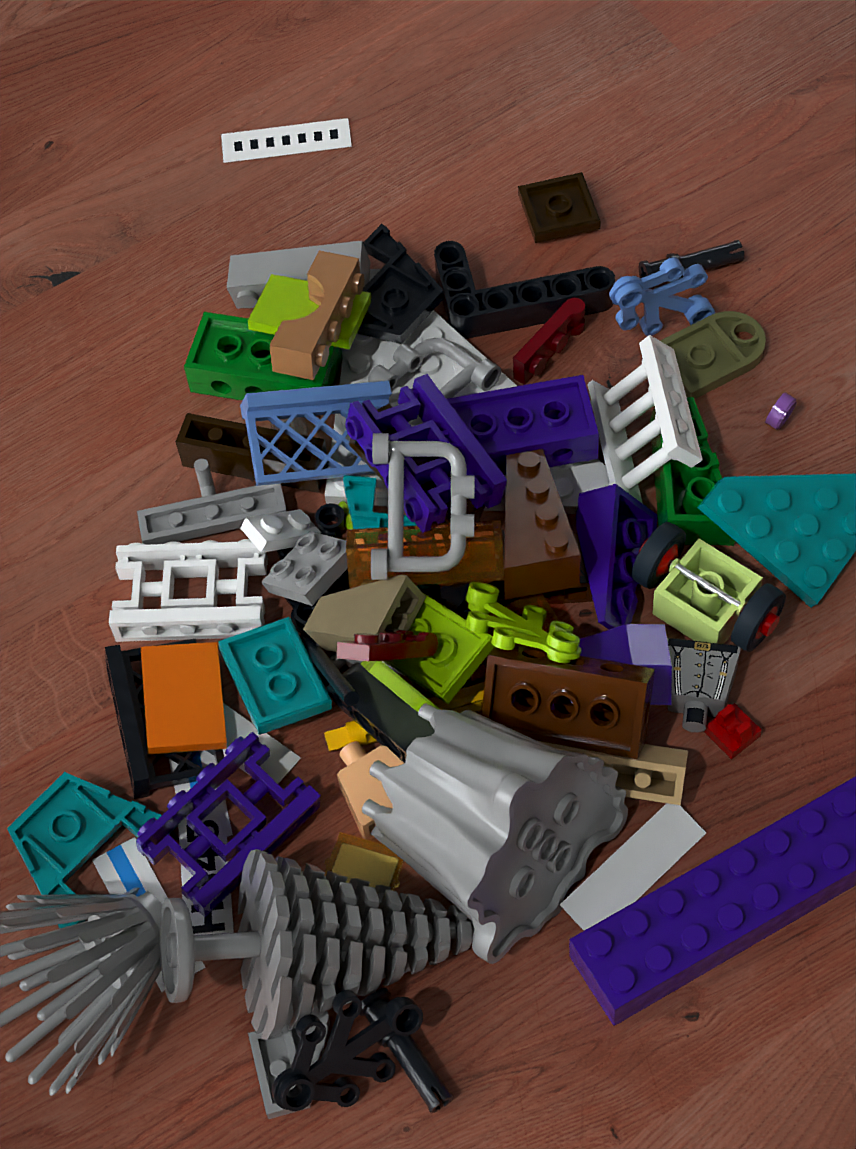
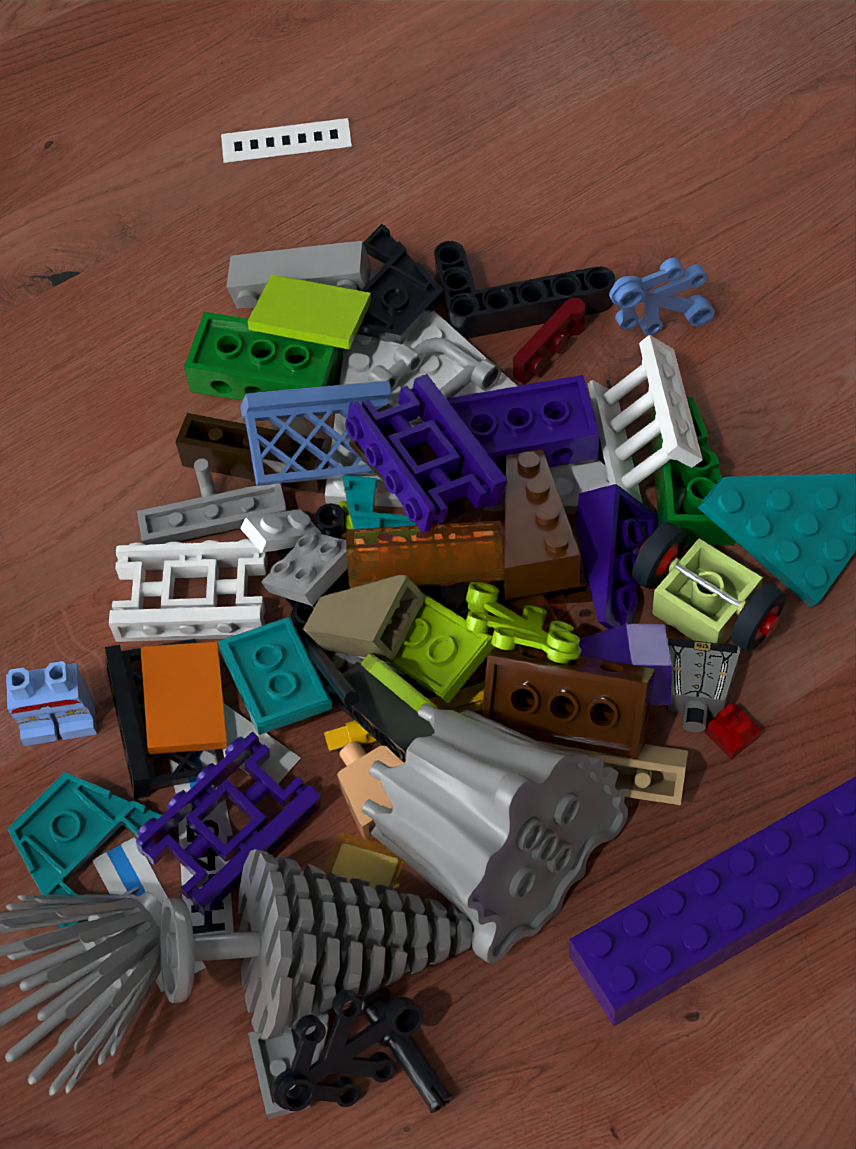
(48, 696): none -> light blue hips
(305, 342): medium nougat arch -> none
(388, 646): dark red plate -> none
(462, 524): light grey bar -> none
(558, 207): dark brown plate -> none
(634, 866): white sticker -> none
(708, 258): black pin -> none
(713, 354): olive tile -> none
(781, 411): medium lavender tile -> none

